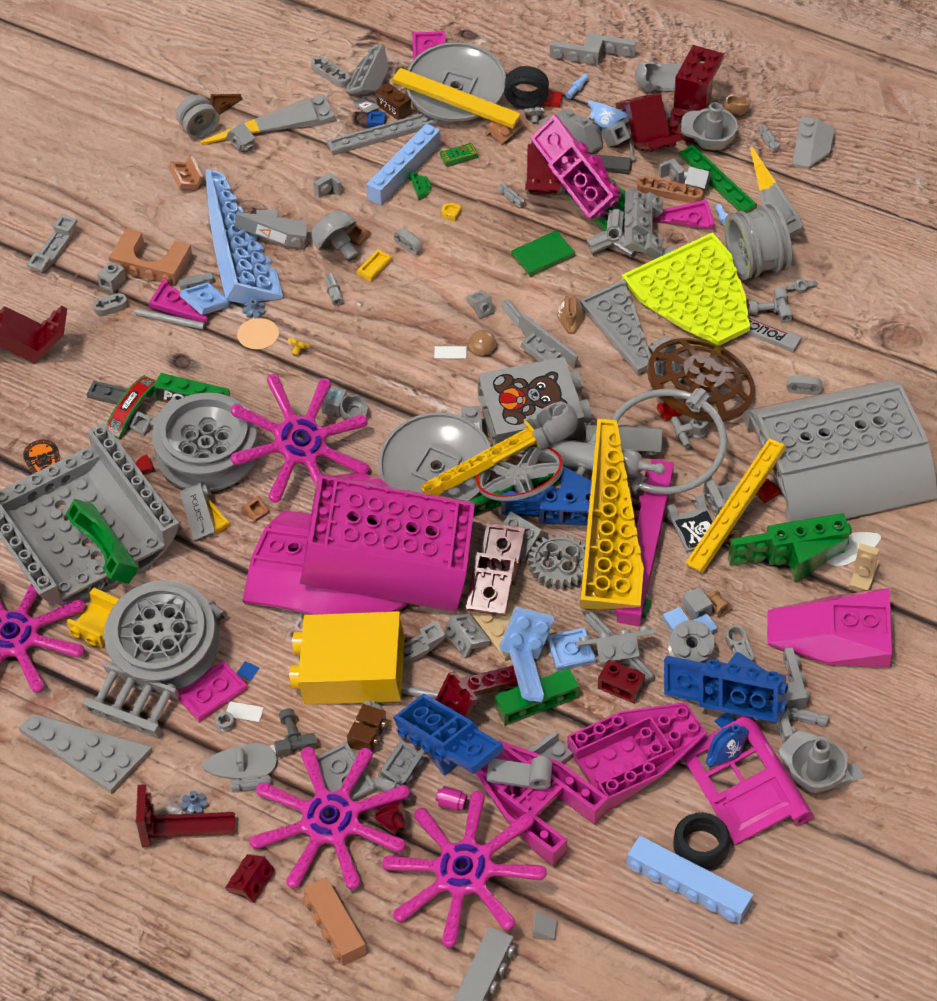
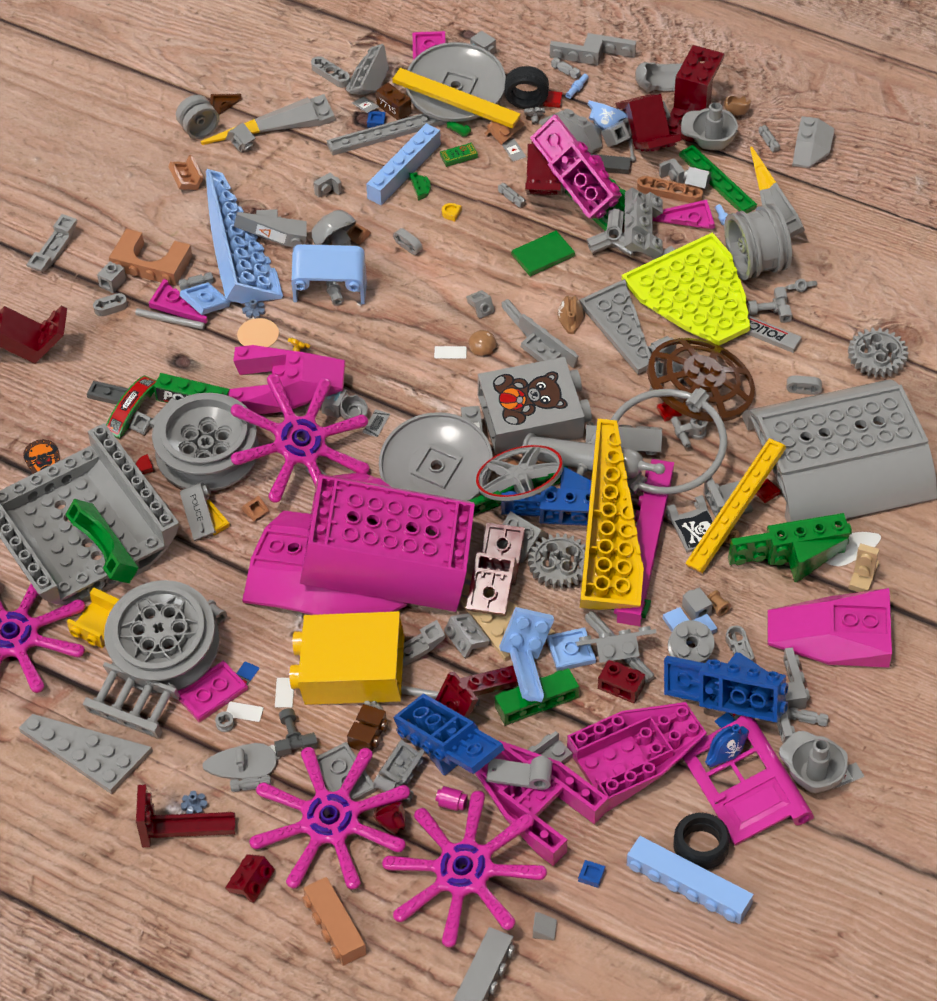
(284, 693): none -> white sticker
(297, 371): none -> dark pink wedge
(329, 264): none -> light blue windscreen
(374, 265): yellow tile -> none
(376, 423): none -> sticker
(458, 128): none -> green arm
(484, 41): none -> light grey brick
(513, 149): none -> light grey sticker
(546, 427): piece -> none
(565, 68): none -> light grey axle
(591, 873): none -> blue tile
(878, 346): none -> light grey gear

